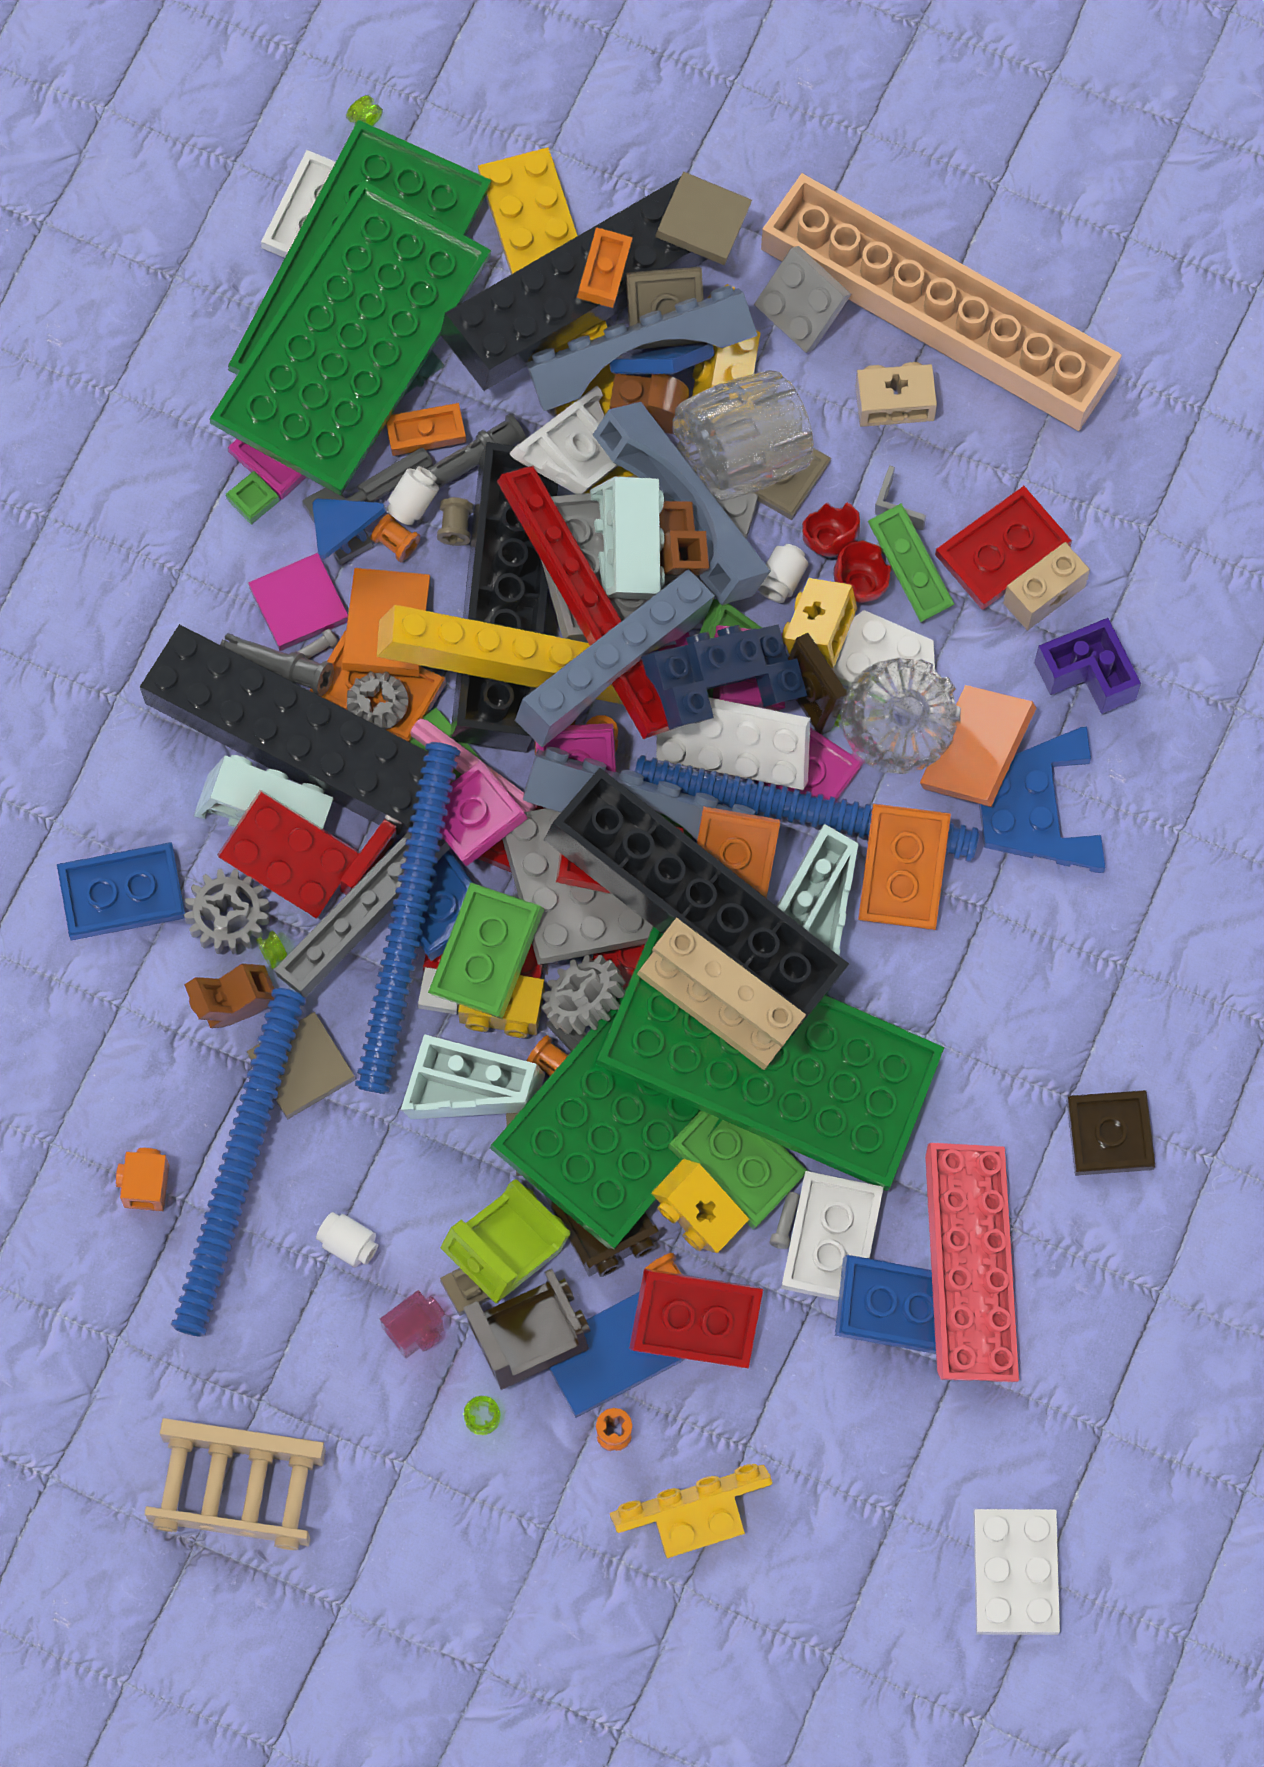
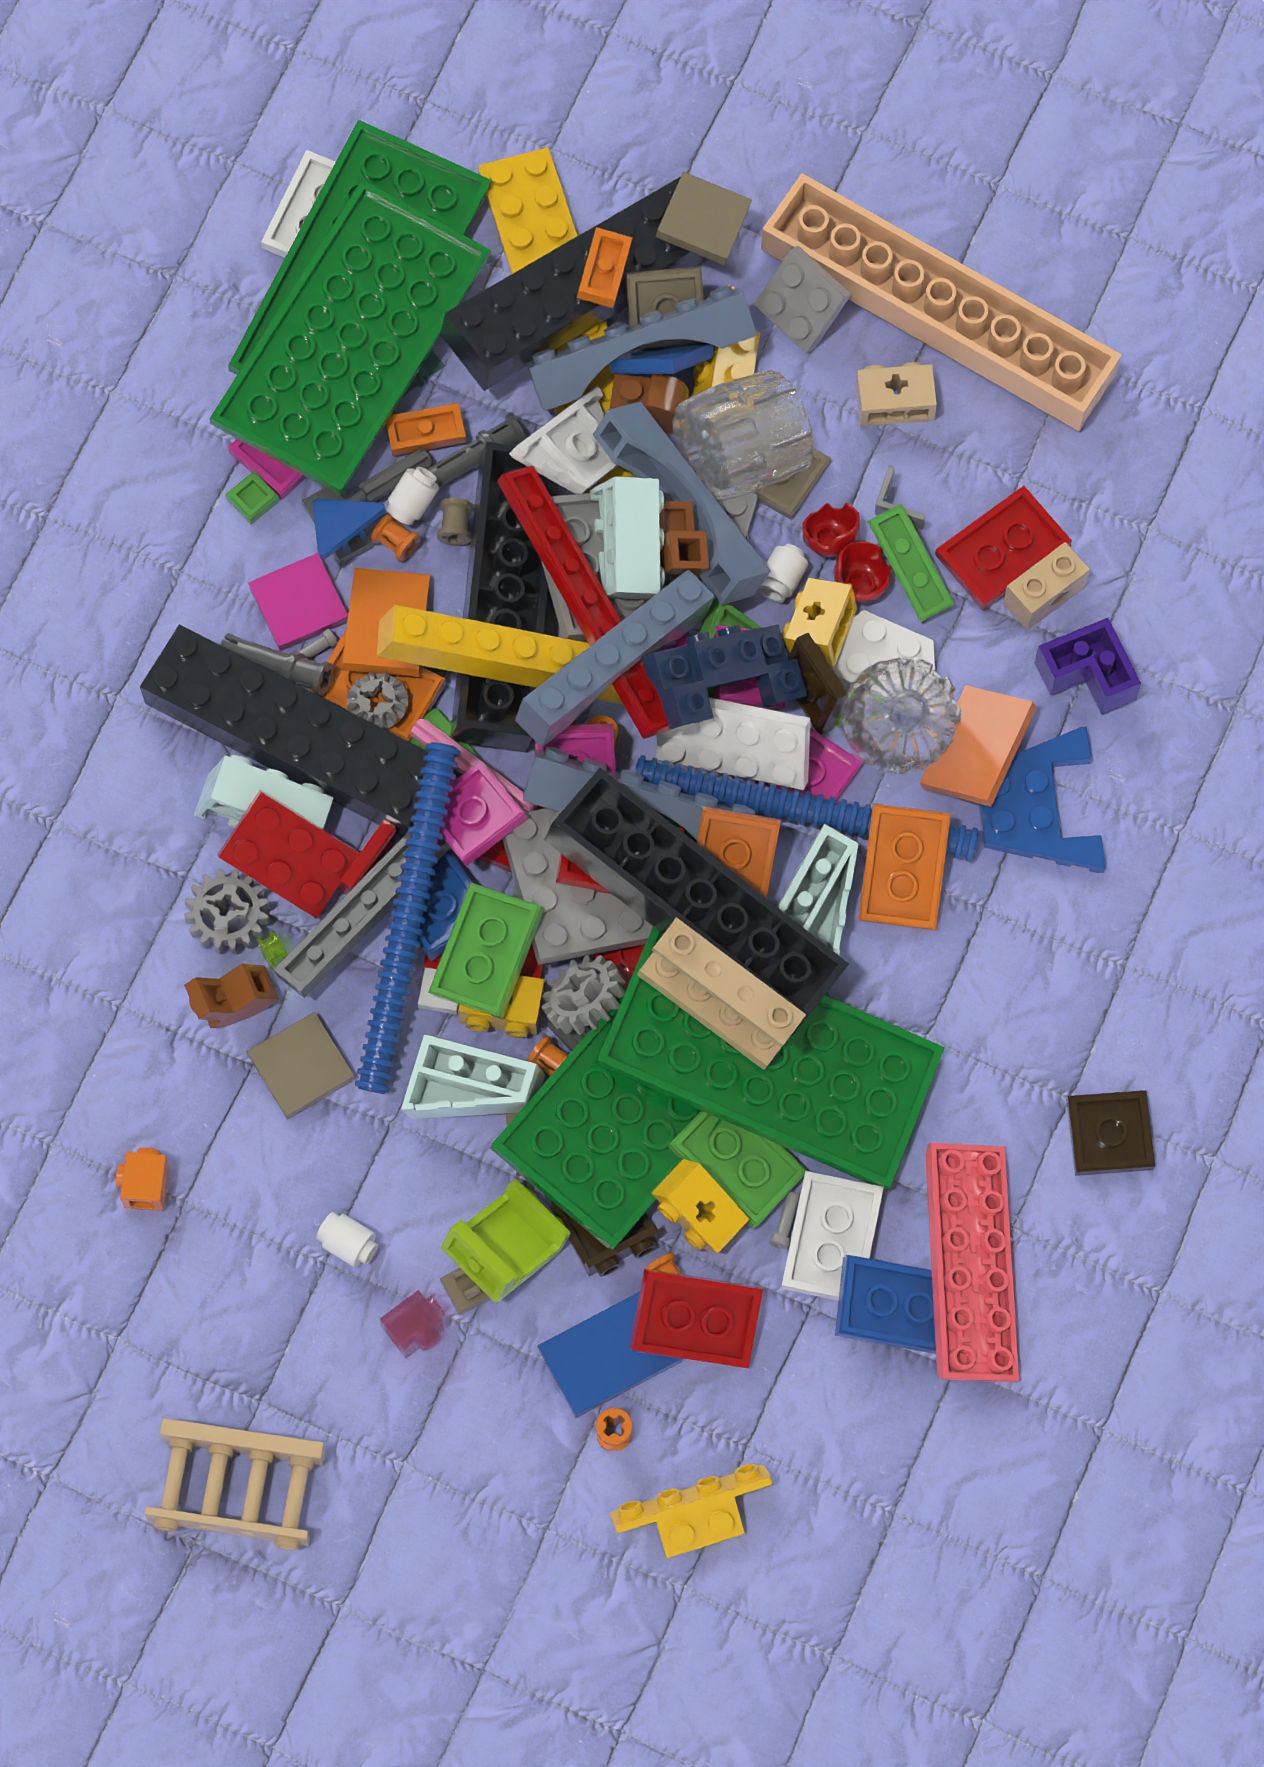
(121, 891): blue tile -> none
(238, 1162): blue piece -> none
(364, 110): clear neon green bush -> none
(493, 1411): clear neon green bush -> none
(529, 1331): panel -> none
(1016, 1572): white plate -> none

